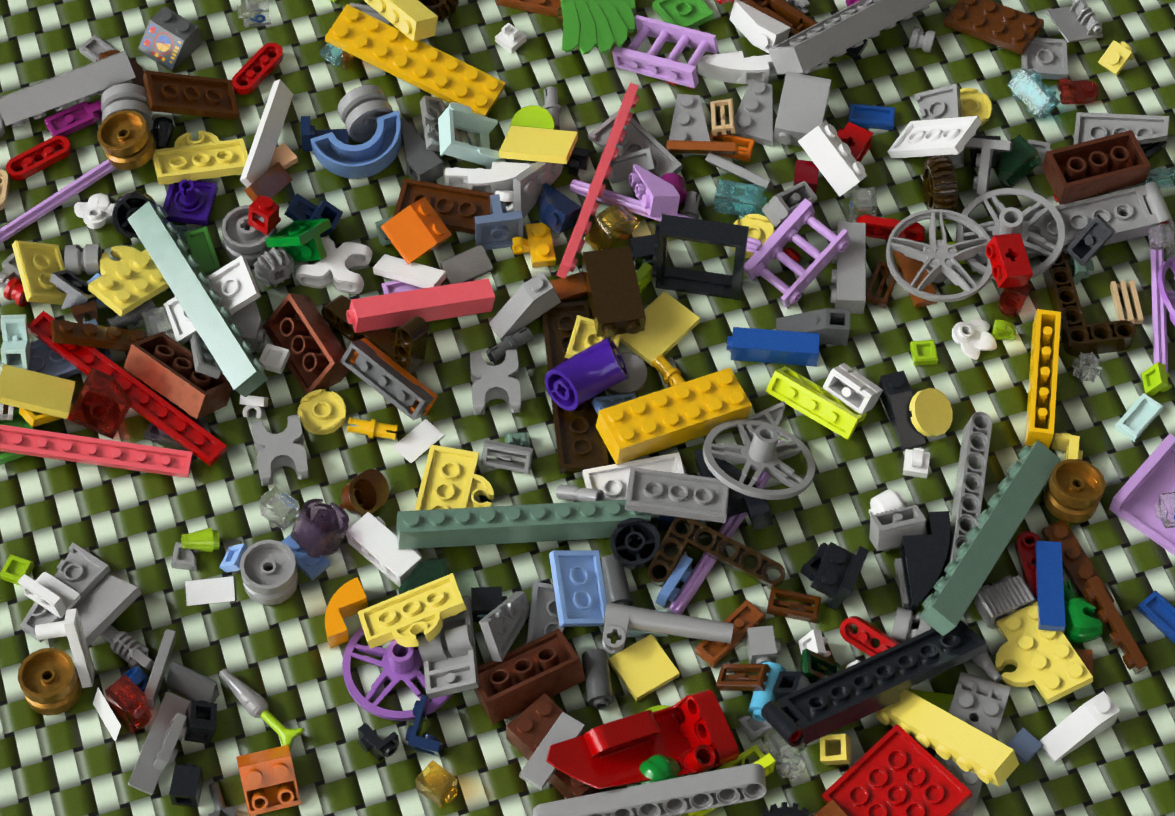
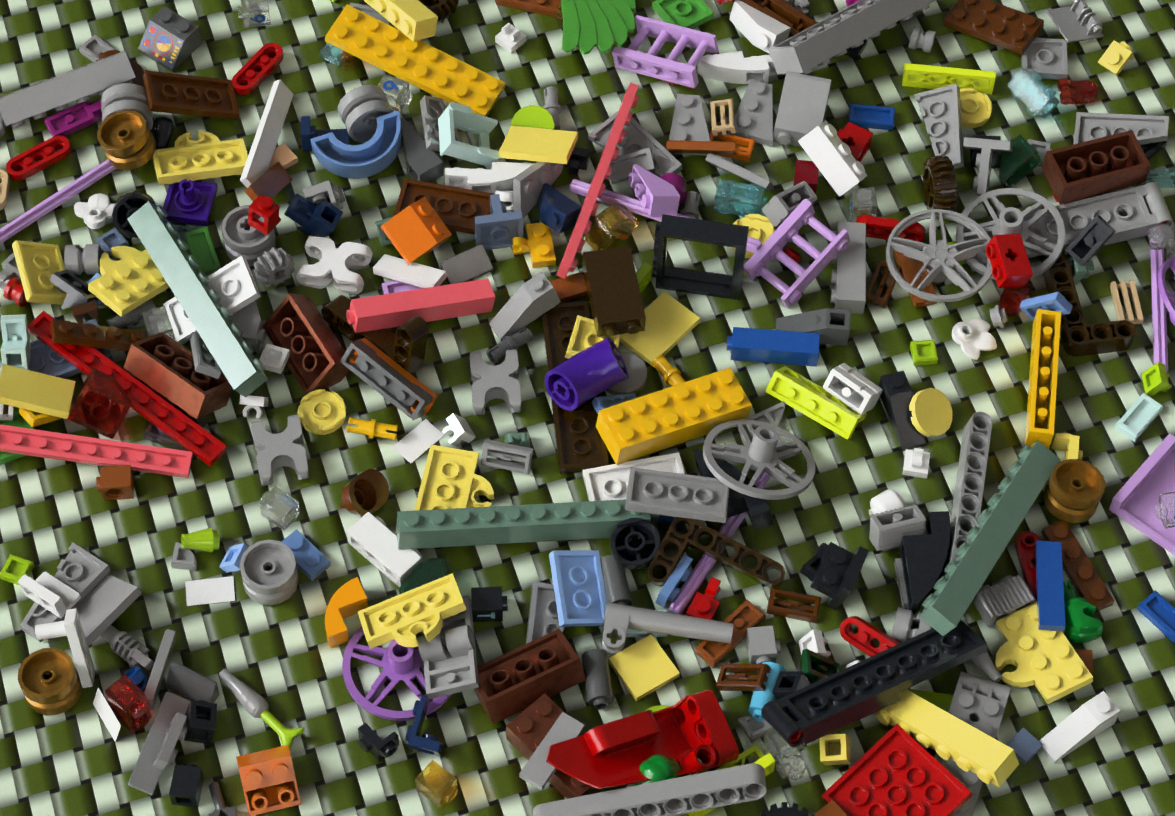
(111, 239): none -> sand blue tile
(116, 482): none -> dark orange brick
(301, 239): green bracket -> none
(320, 528): clear purple brick -> none
(325, 191): none -> light grey bracket
(396, 91): none -> clear brick
(460, 428): none -> white tile
(504, 624): light grey wing -> none
(576, 494): light grey piece -> none
(642, 250): black brick -> none
(705, 604): none -> red plate
(935, 137): white plate -> none
(936, 77): none -> neon yellow fence
(998, 316): none -> light grey plate
(1003, 330): lime tile -> none
(1051, 302): none -> medium blue plate
(1087, 367): clear gear -> none
(1119, 632): reddish brown plate -> none

